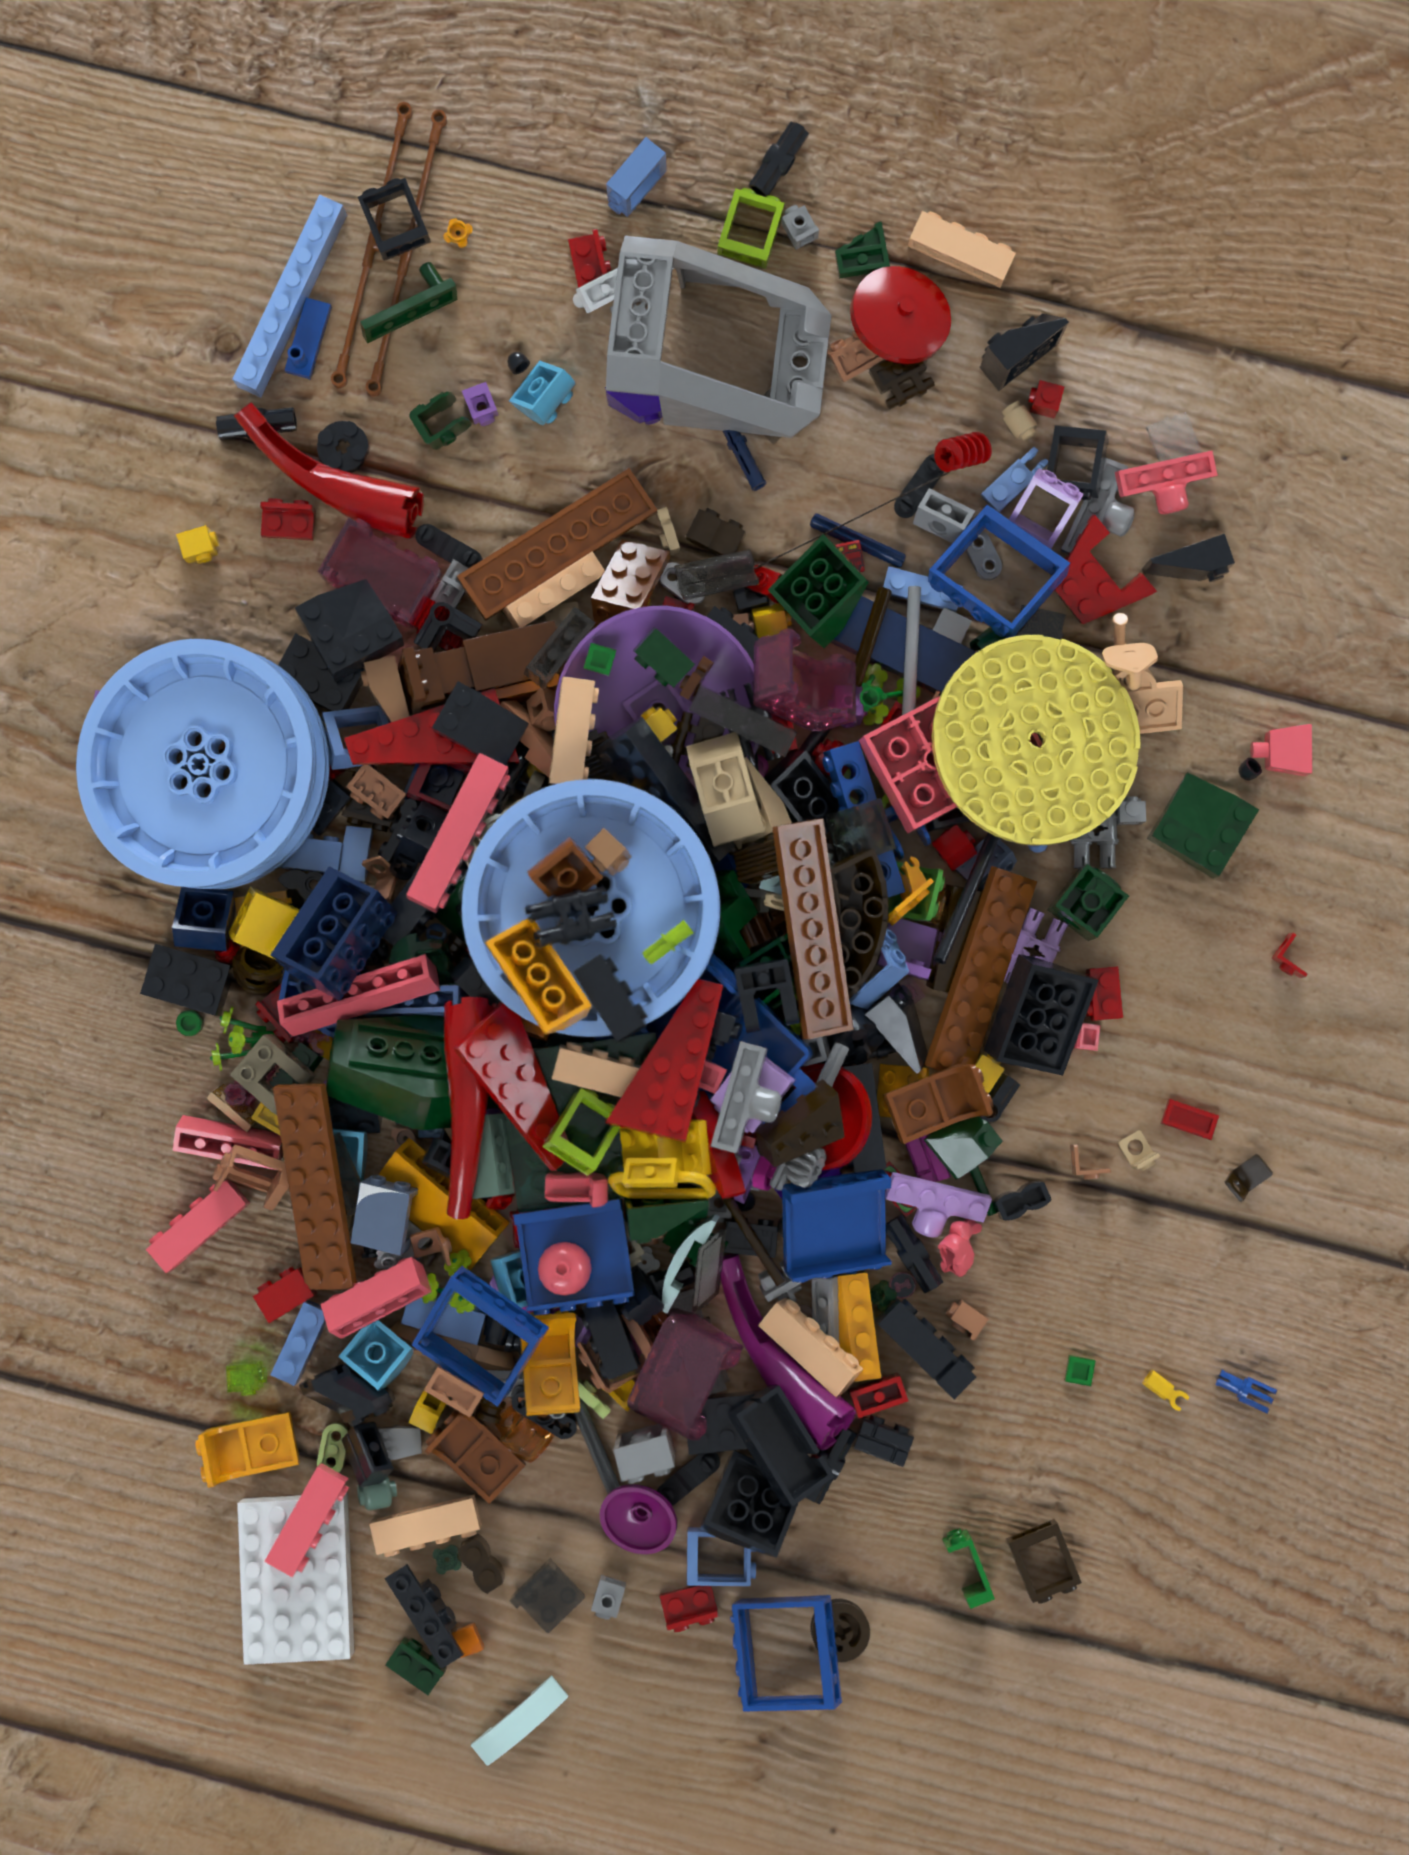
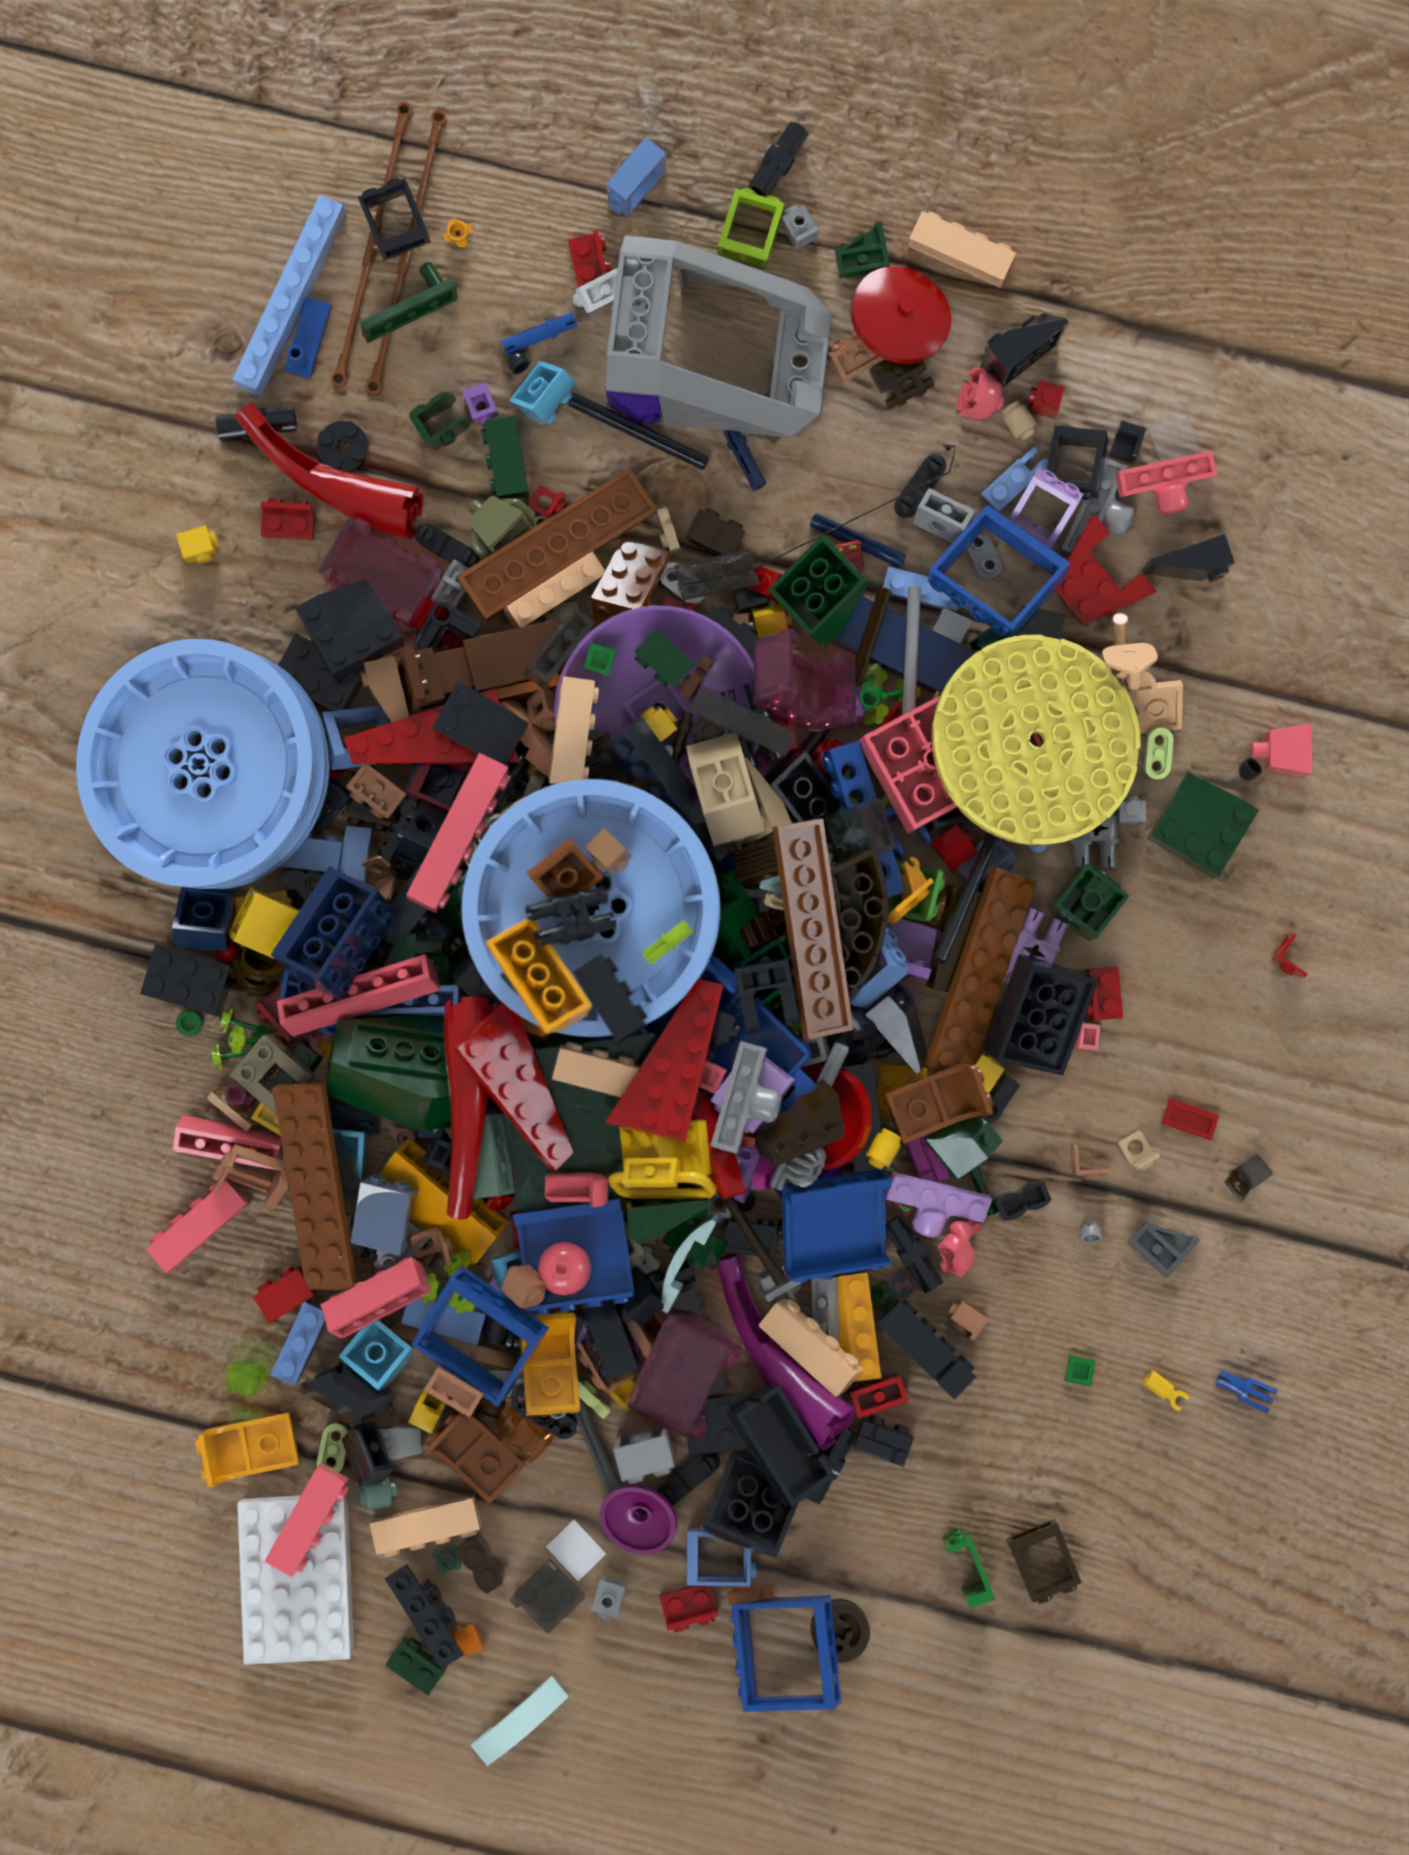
(498, 523): none -> olive torso
(505, 458): none -> dark green brick
(524, 1286): none -> nougat brick
(549, 329): none -> blue pin
(558, 502): none -> red bracket
(568, 1151): lime window -> none
(576, 1550): none -> white sticker
(638, 431): none -> black axle
(708, 1271): clear smoke piece -> none
(746, 1594): none -> clear orange plate
(883, 1149): none -> yellow brick
(962, 451): red piece -> none
(980, 396): none -> coral cylinder
(1090, 1234): none -> light grey hinge
(1127, 441): none -> black panel
(1158, 752): none -> yellowish green plate
(1162, 1247): none -> dark grey wing

